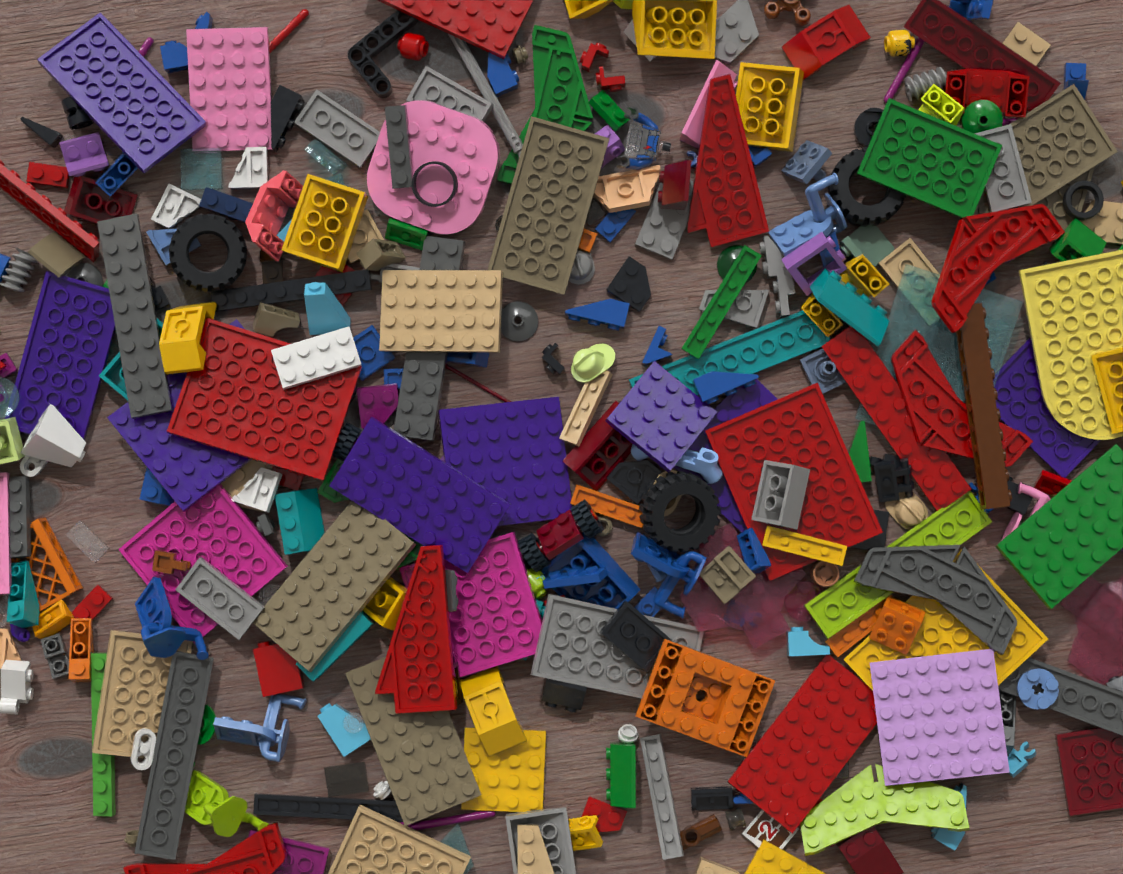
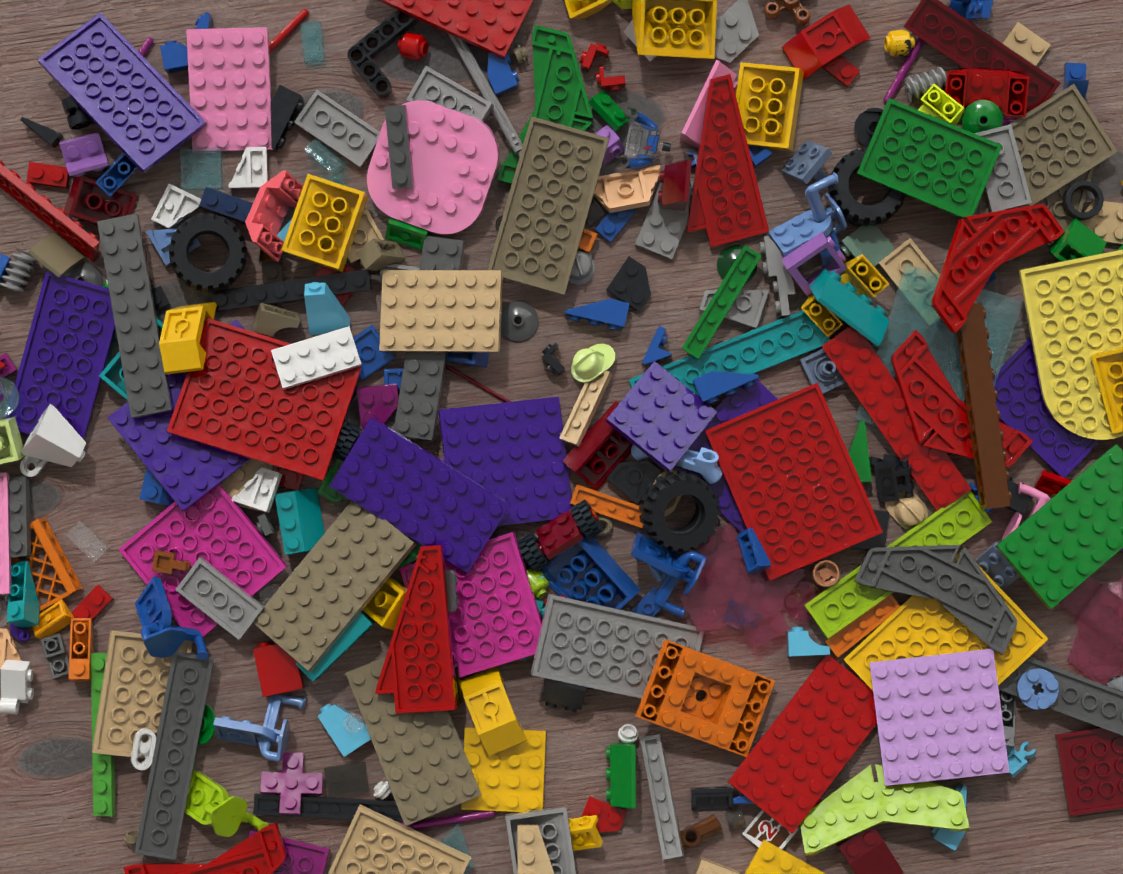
(291, 783): none -> magenta plate
(312, 42): none -> clear light blue plate
(415, 189): black tyre -> none
(574, 577): blue plate -> none
(634, 635): black plate -> none
(726, 575): dark tan slope -> none
(780, 494): light grey slope -> none
(804, 545): yellow plate -> none
(841, 70): none -> red plate
(897, 625): orange bracket -> none
(997, 567): none -> sand blue plate

